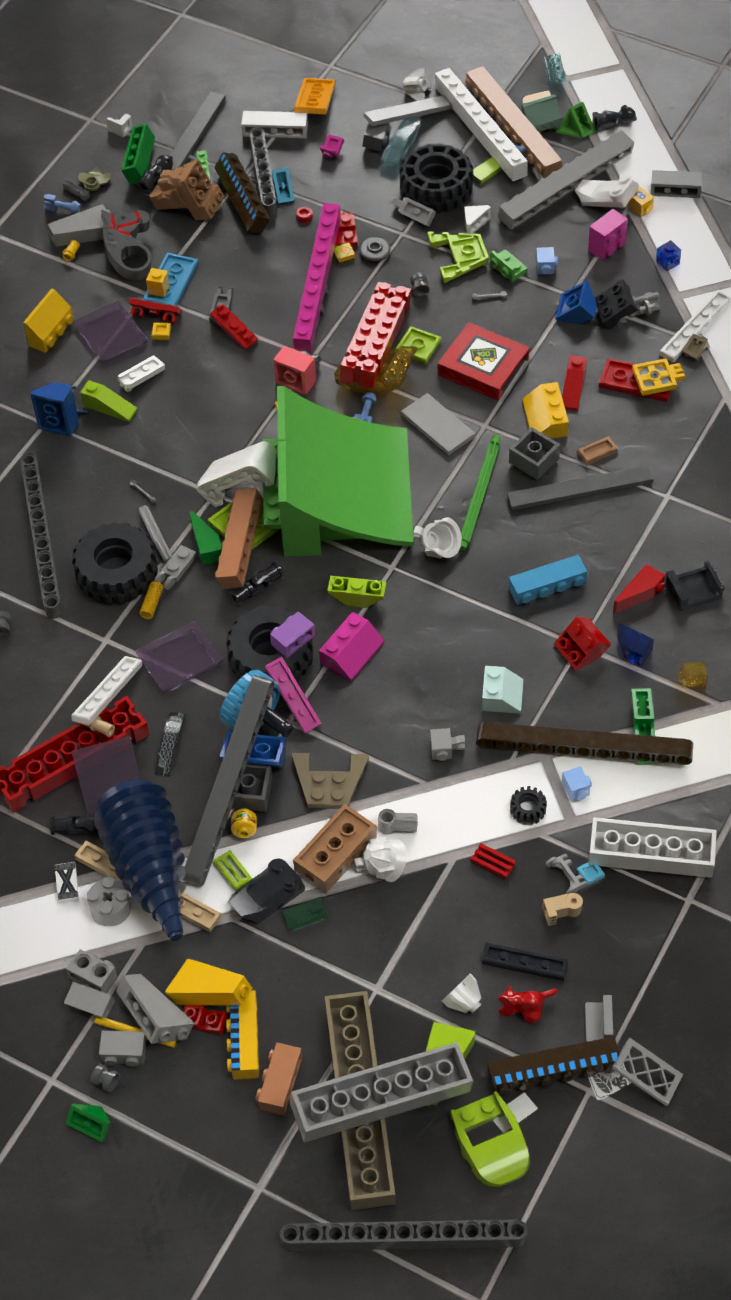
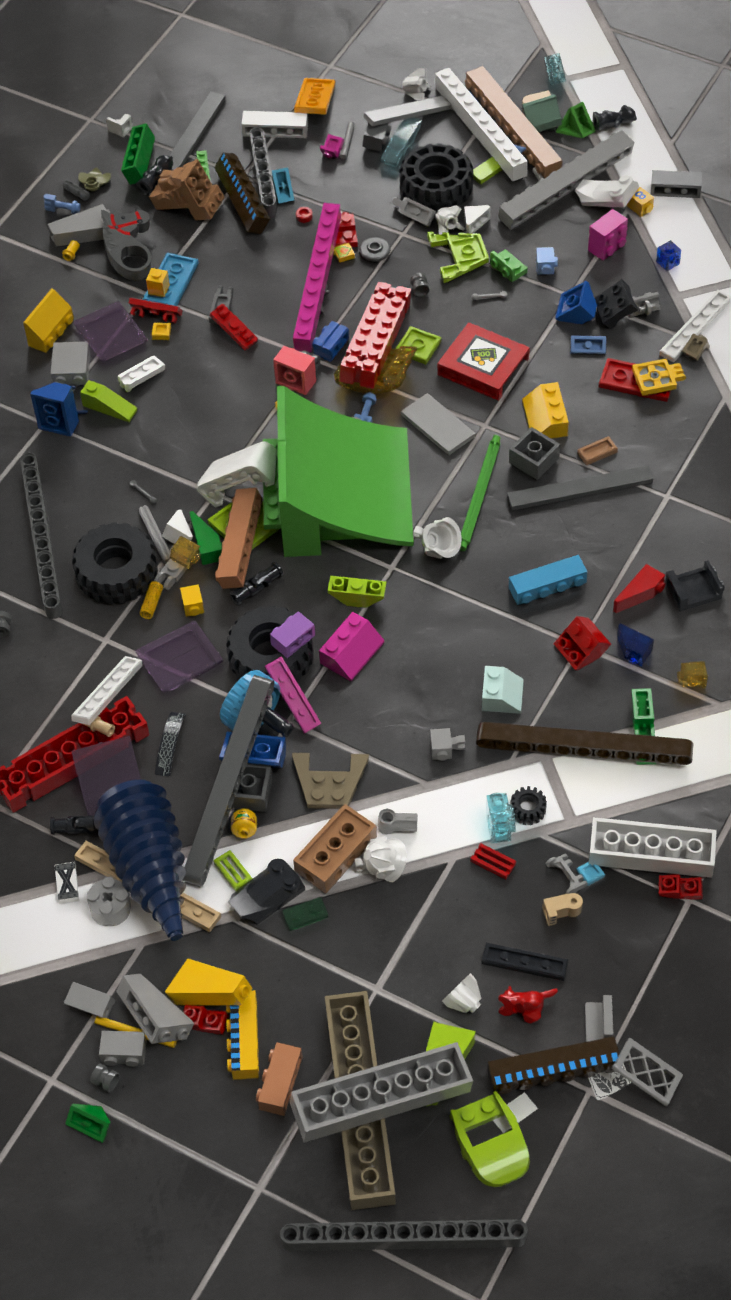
(70, 363): none -> light grey brick
(88, 975): light grey brick -> none
(177, 527): none -> white slope
(185, 552): none -> clear yellow brick
(192, 600): none -> yellow brick
(330, 341): none -> blue brick
(347, 139): none -> light grey bar
(448, 219): none -> white brick
(499, 817): none -> clear light blue brick
(574, 382): red slope -> none
(576, 783): light blue brick -> none
(588, 344): none -> medium blue slope
(680, 888): none -> red slope

